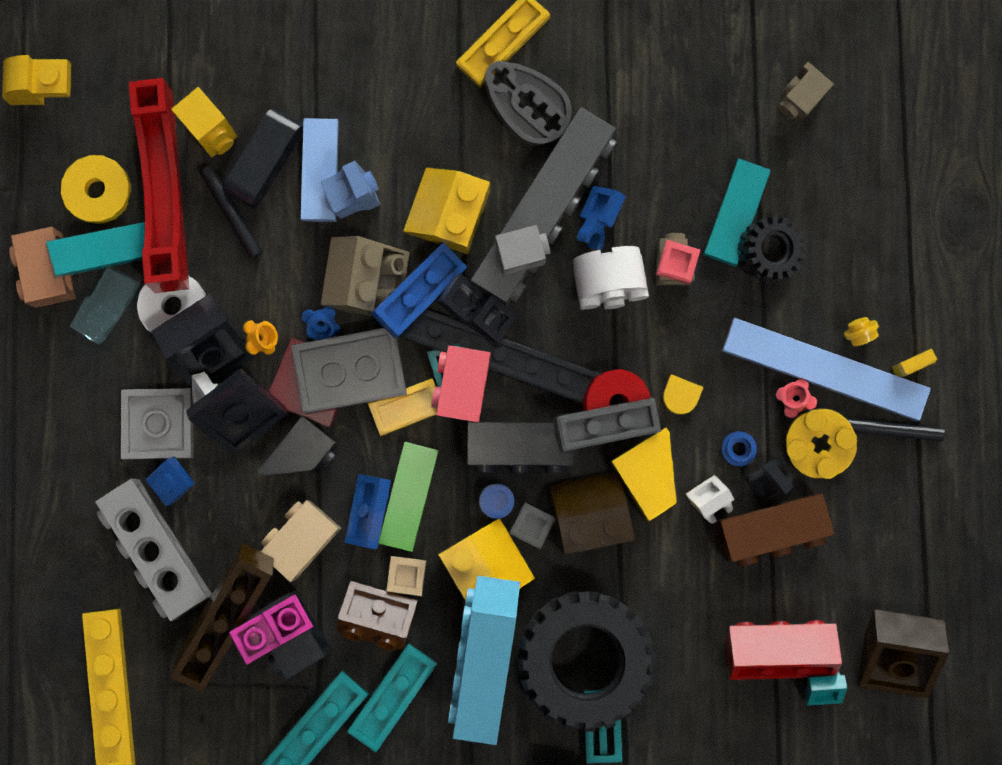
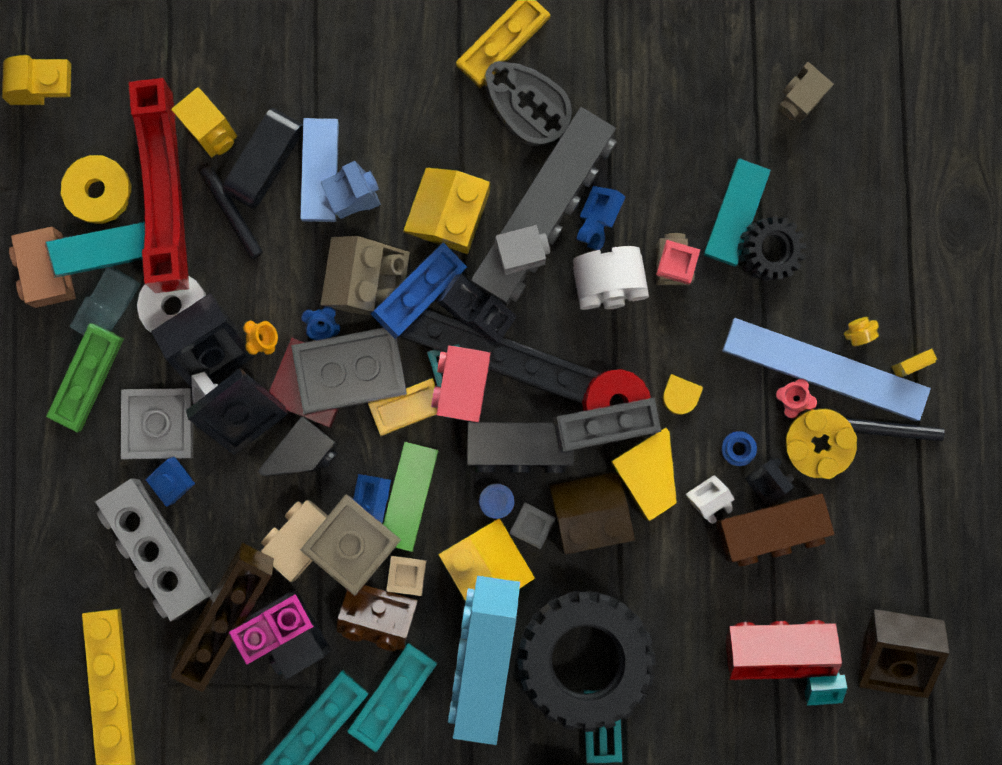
(85, 377): none -> bright green tile
(350, 544): none -> dark tan plate

